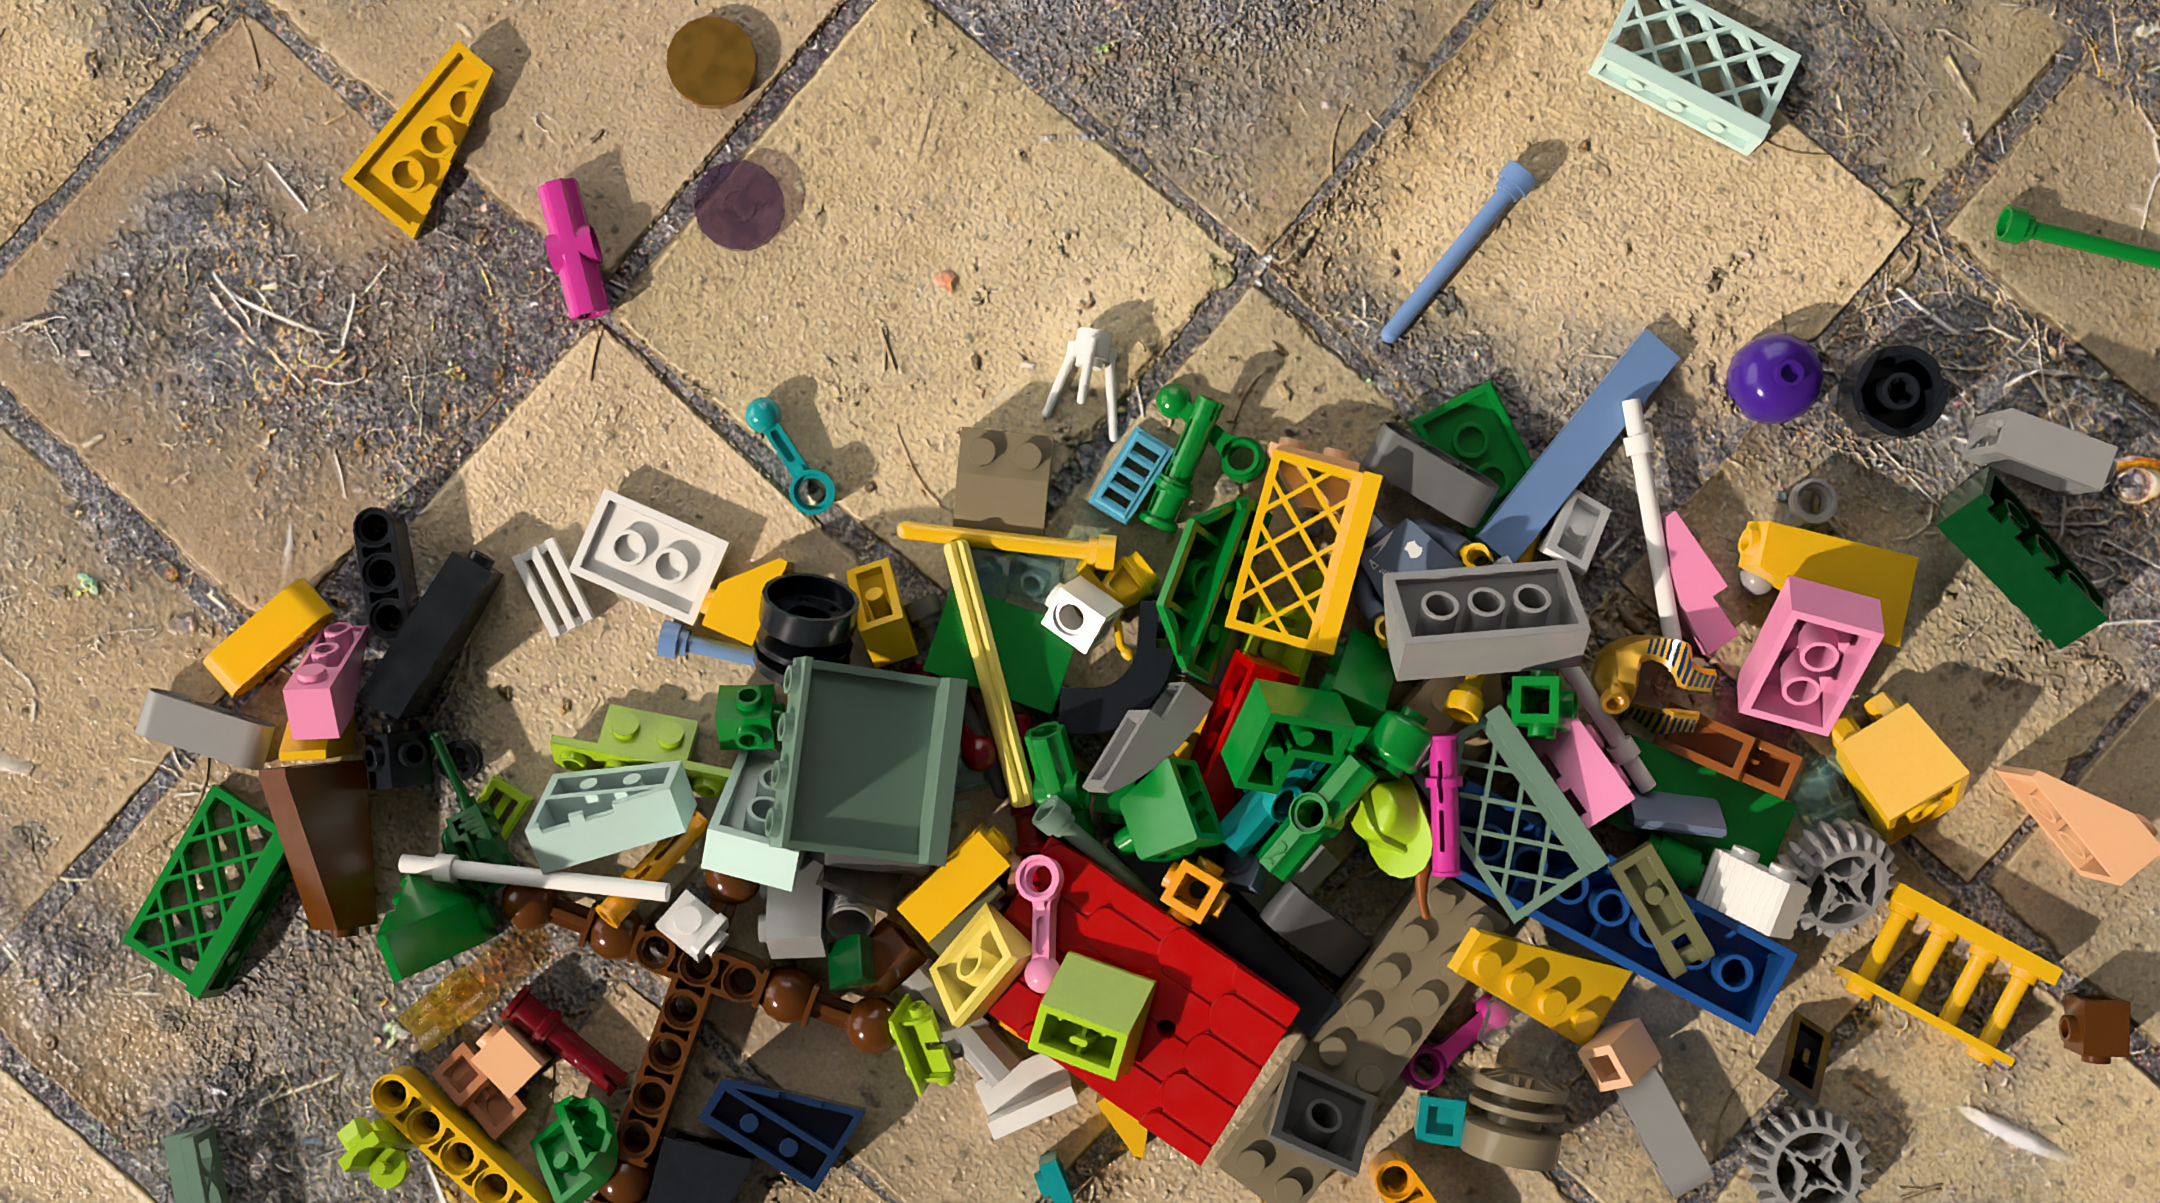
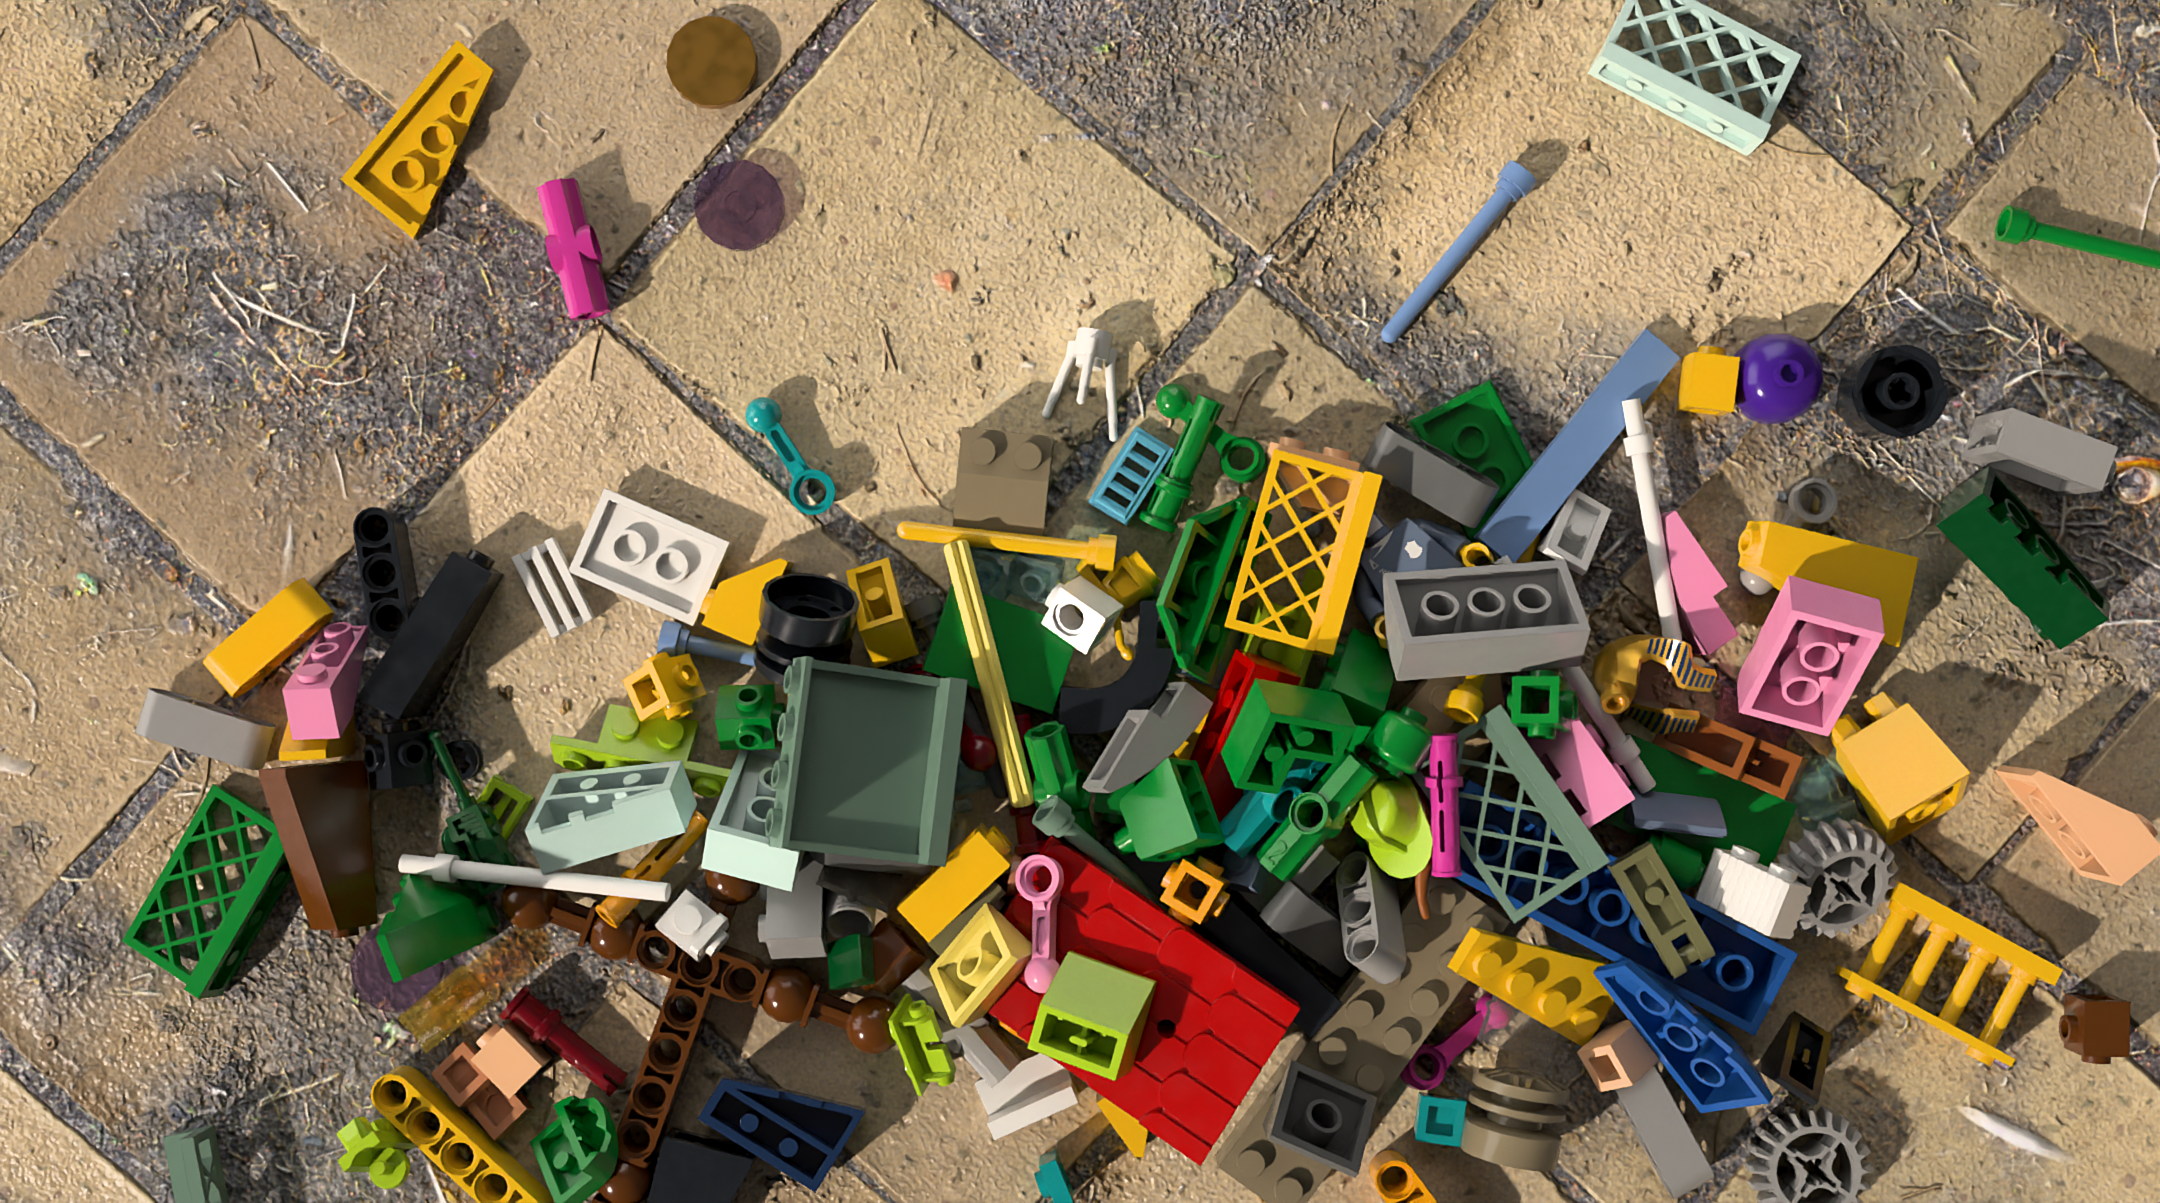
(375, 982): none -> clear purple tile
(664, 687): none -> yellow brick
(1370, 918): none -> light grey beam
(1689, 1044): none -> blue wedge
(1708, 382): none -> yellow brick

